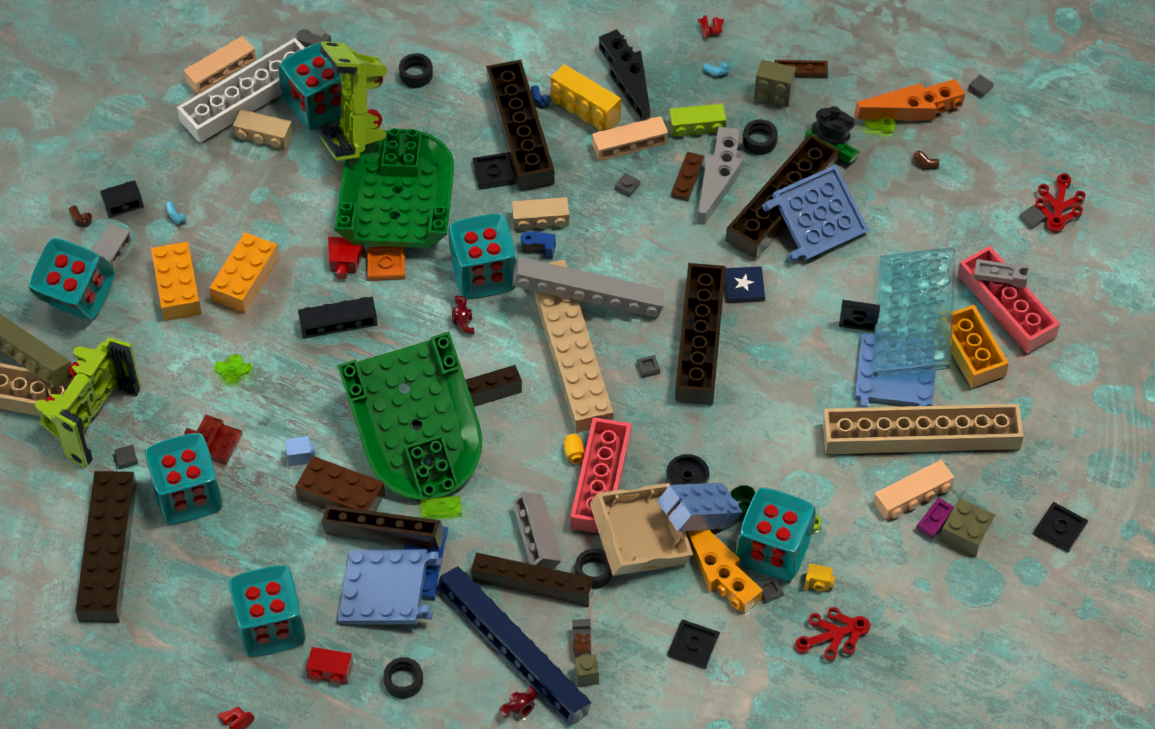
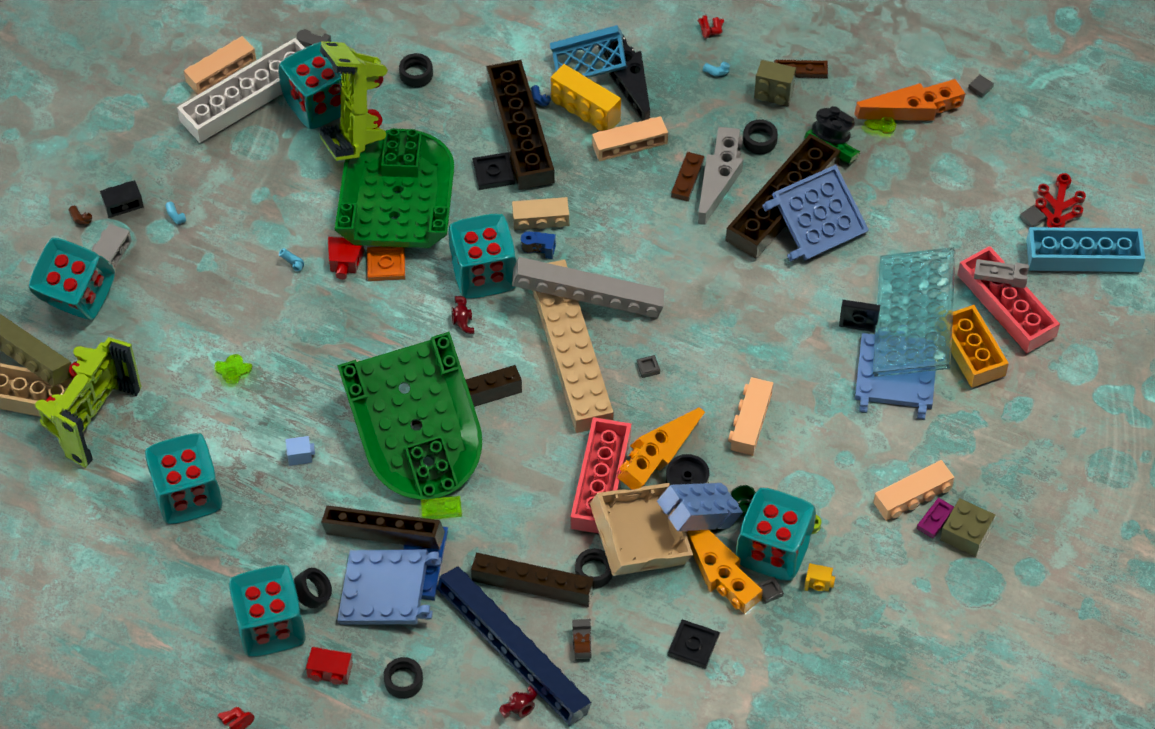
(106, 547): dark brown brick -> none
(126, 456): dark grey tile -> none
(176, 281): light orange brick -> none
(219, 438): clear red plate -> none
(244, 272): light orange brick -> none
(262, 129): tan brick -> none
(297, 262): none -> medium azure arm
(321, 582): none -> black tyre
(335, 485): reddish brown brick -> none
(337, 317): black brick -> none
(536, 530): light grey brick -> none
(574, 448): yellow brick -> none
(587, 670): olive brick -> none
(589, 40): none -> dark azure fence
(627, 184): dark grey plate -> none
(657, 449): none -> light orange brick
(696, 119): lime brick -> none
(700, 333): dark brown brick -> none
(744, 284): dark blue tile -> none
(751, 416): none -> light nougat brick
(834, 632): red plant -> none
(922, 428): tan brick -> none
(924, 162): reddish brown arm -> none
(1061, 527): black tile -> none
(1085, 249): none -> medium azure brick

